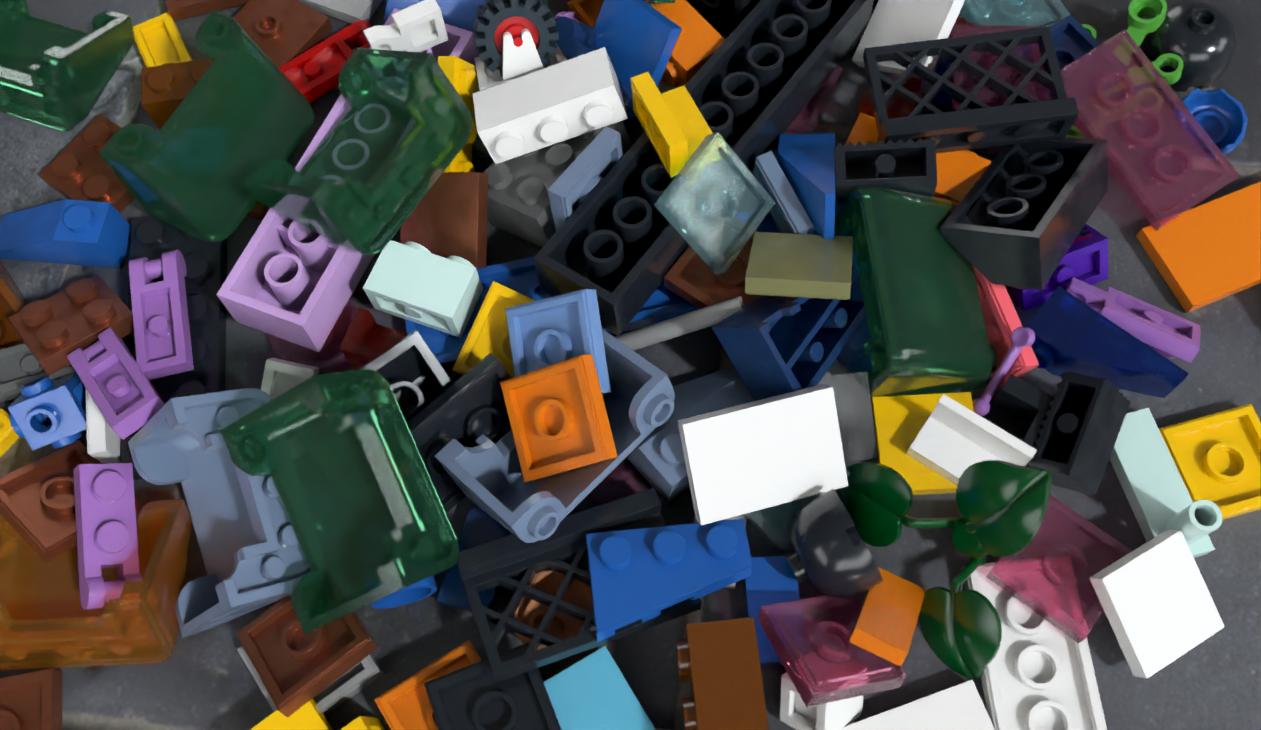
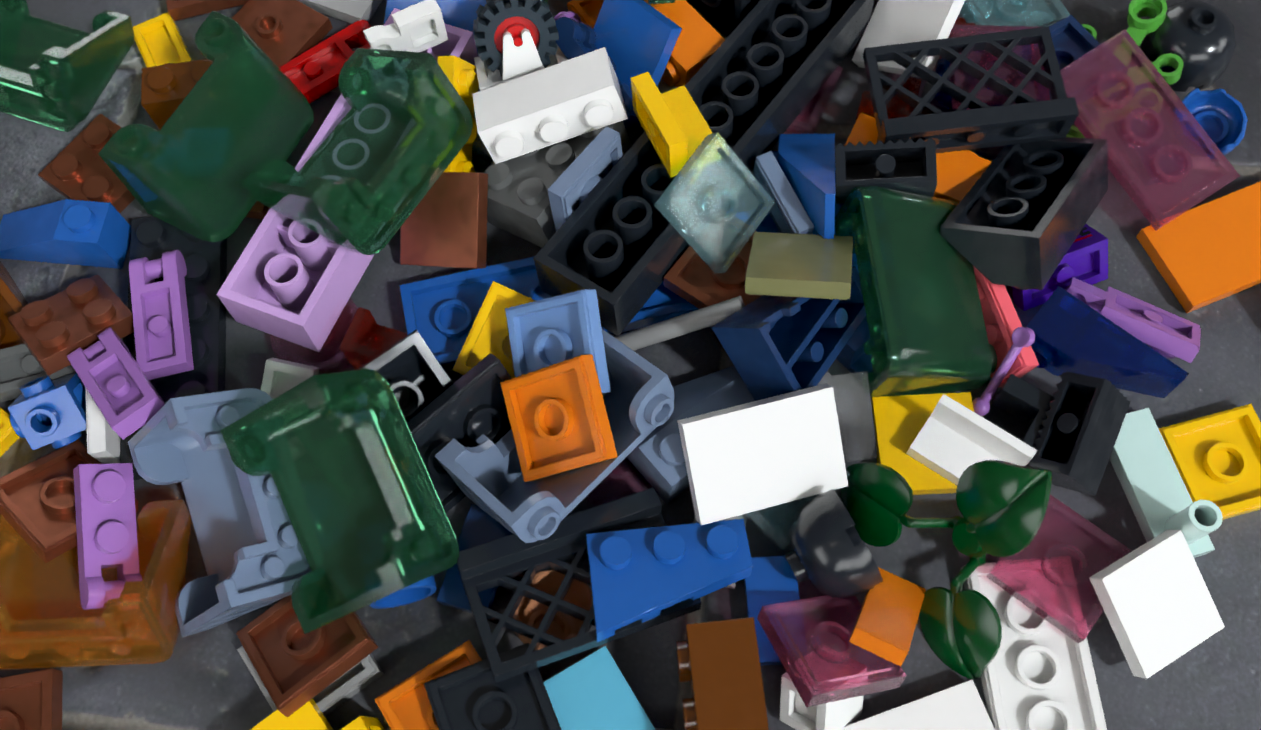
(424, 287): light aqua brick -> none

